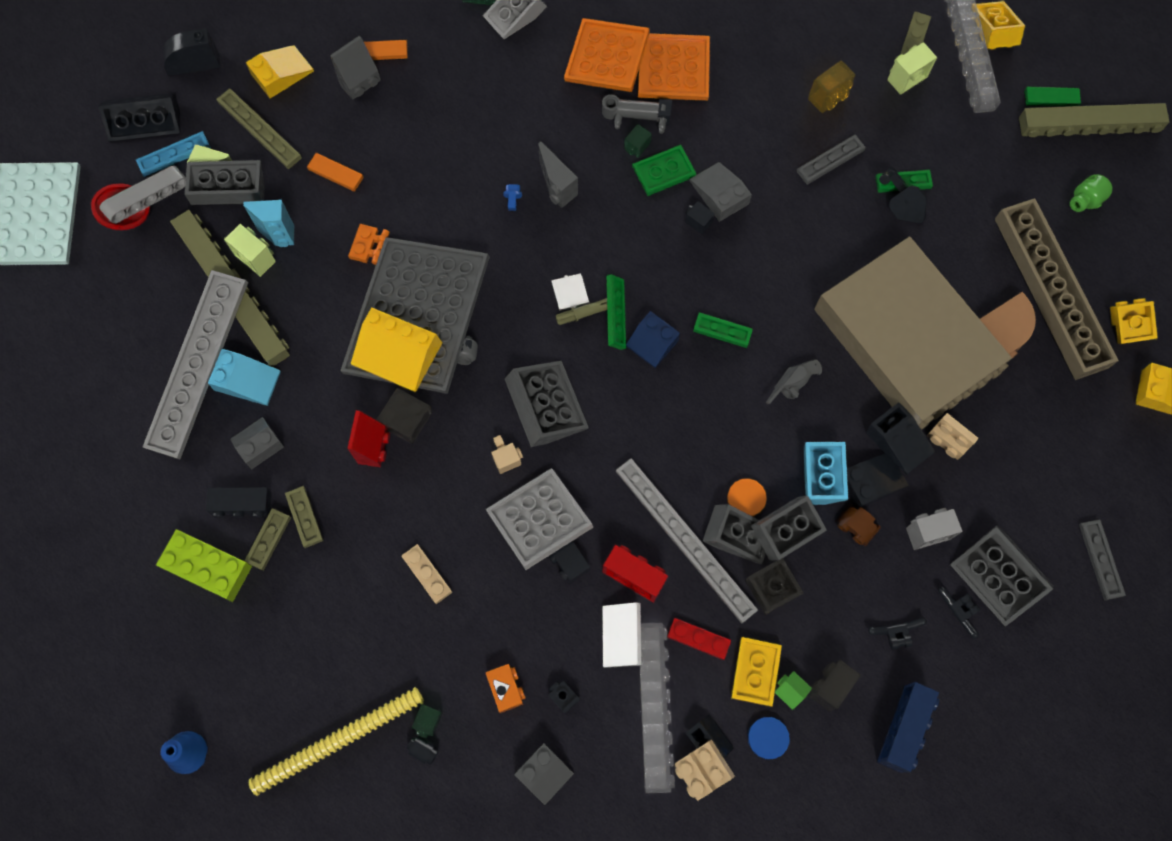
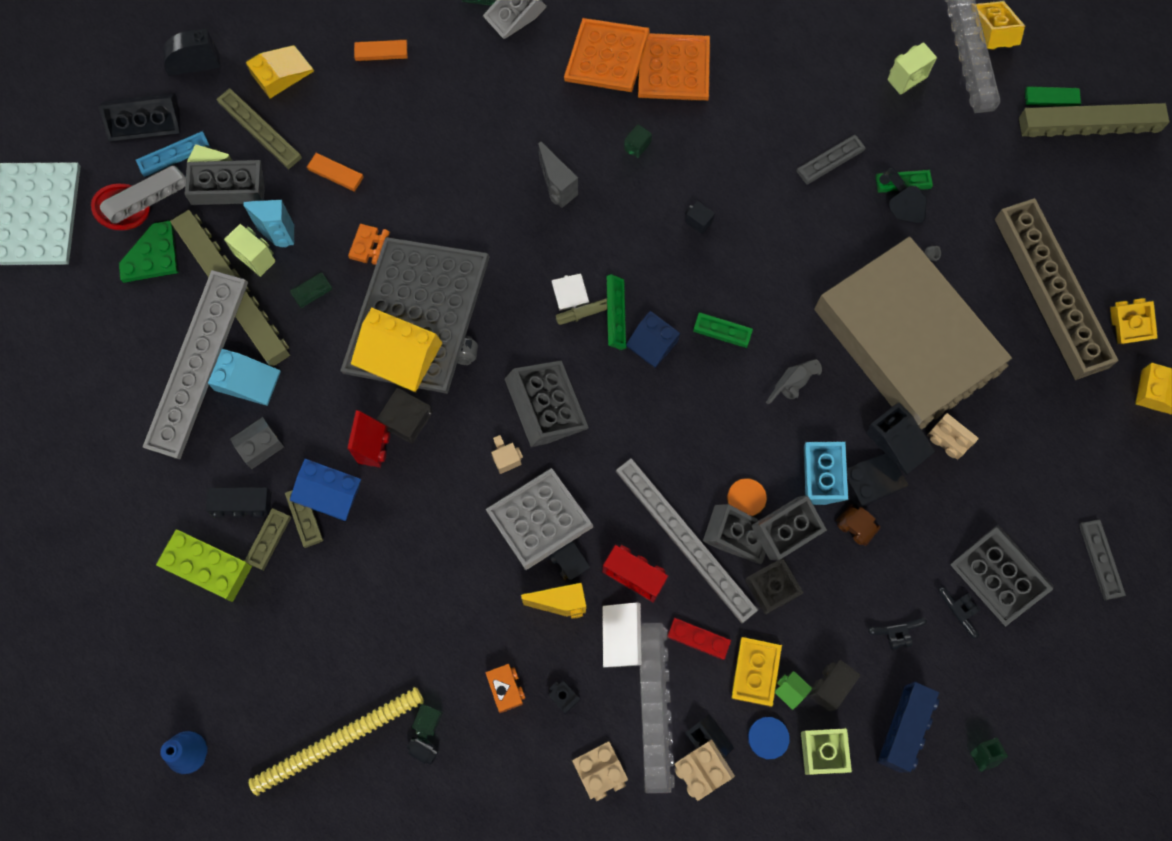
(152, 255): none -> green plate
(311, 290): none -> clear green plate
(325, 489): none -> blue slope
(355, 68): dark grey slope -> none
(426, 574): tan plate -> none
(512, 193): blue piece -> none
(544, 774): dark grey slope -> none
(562, 600): none -> yellow slope
(600, 771): none -> tan plate
(637, 109): dark grey piece -> none
(664, 170): green tile -> none
(721, 190): dark grey slope -> none
(826, 751): none -> yellowish green brick
(831, 87): clear yellow brick -> none
(916, 31): olive plate -> none
(933, 253): none -> dark grey hinge
(934, 528): light grey brick -> none
(989, 754): none -> clear green brick
(1012, 323): medium nougat brick -> none
(1091, 193): bright green piece -> none

